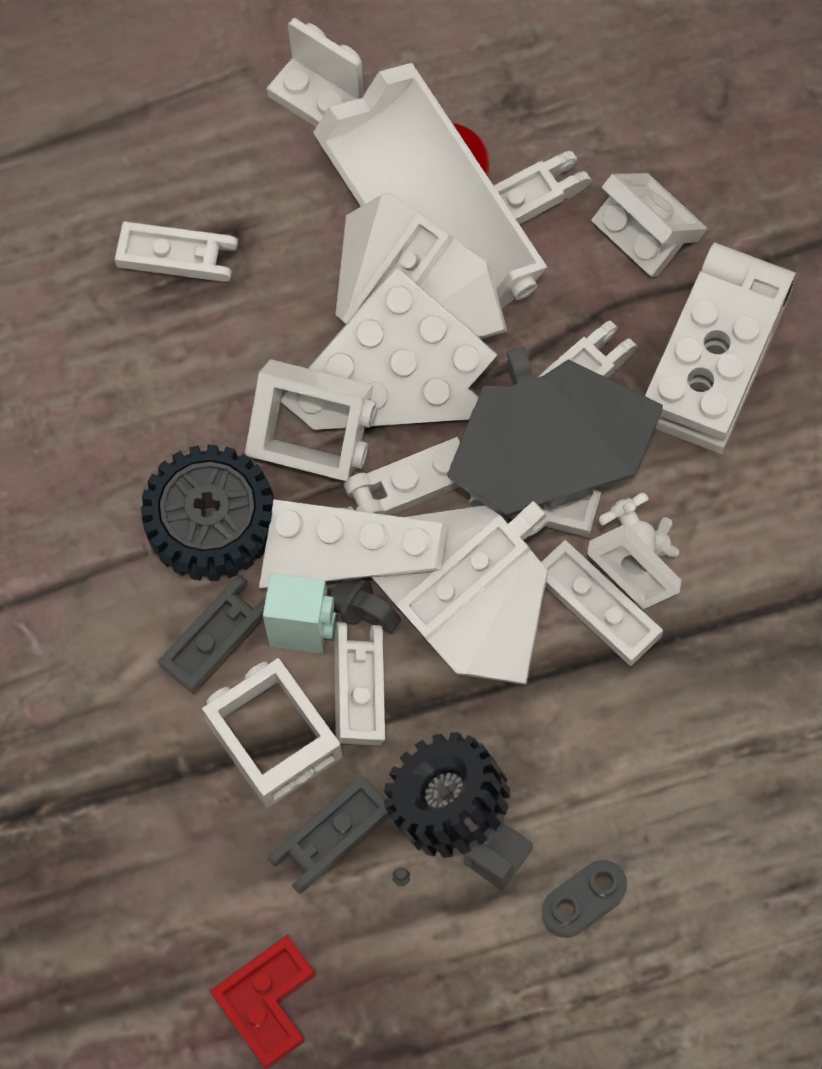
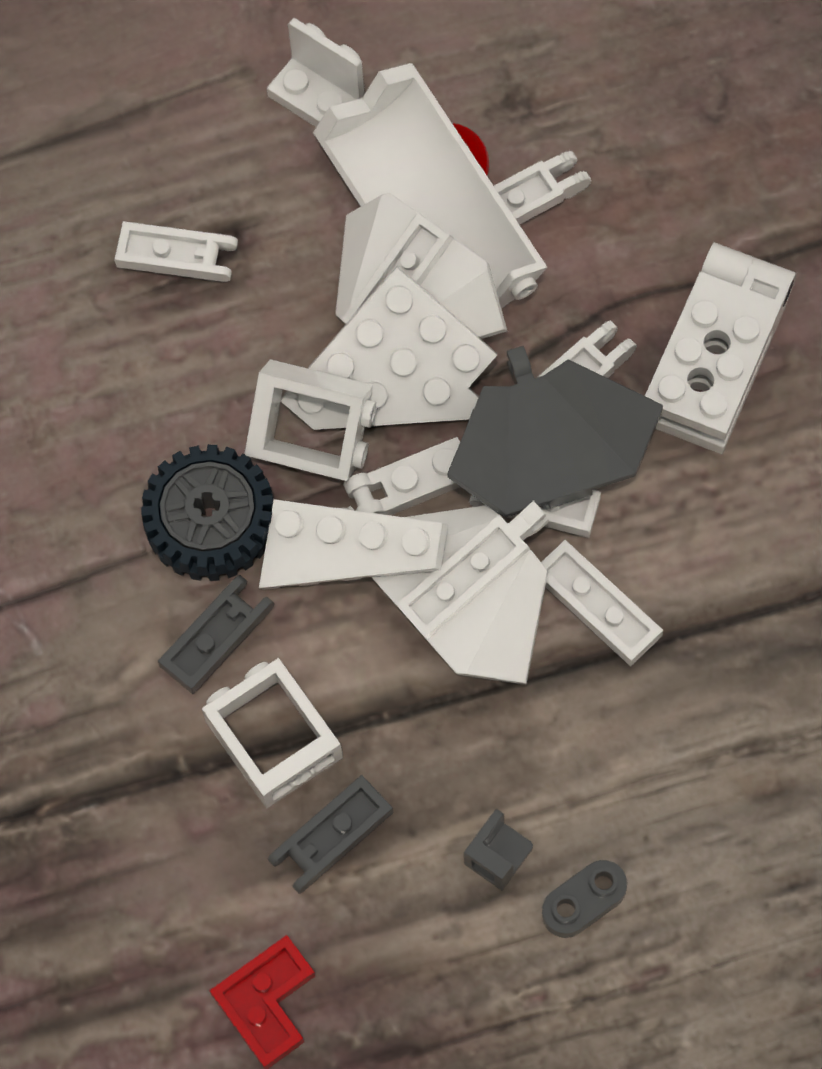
(298, 613): light aqua piece -> none
(357, 603): dark grey piece -> none
(359, 687): white hinge -> none
(401, 876): dark grey piece -> none
(428, 776): black bush -> none
(633, 553): white piece -> none
(646, 220): white bracket -> none

